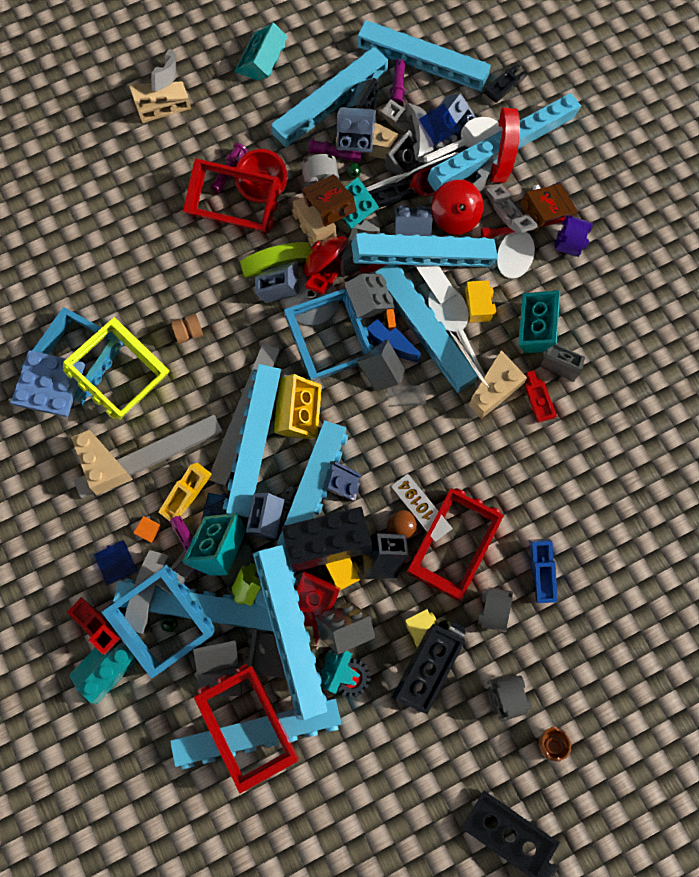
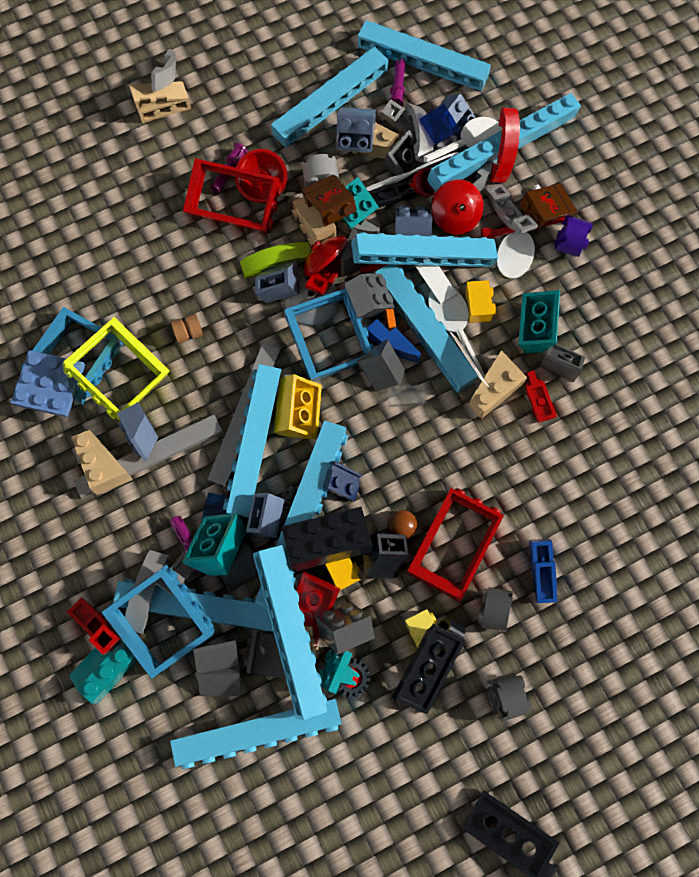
(115, 562): clear blue piece -> none
(138, 430): none -> sand blue slope
(147, 529): orange tile -> none
(168, 628): dark green hinge -> none
(185, 491): yellow slope -> none
(246, 585): lime cylinder -> none
(262, 52): teal slope -> none
(263, 772): red door -> none
(325, 148): magenta pin -> none
(353, 170): dark green hinge -> none
(364, 95): black slope -> none
(421, 506): white sticker -> none
(505, 83): black hinge -> none
(554, 744): dark orange hair -> none

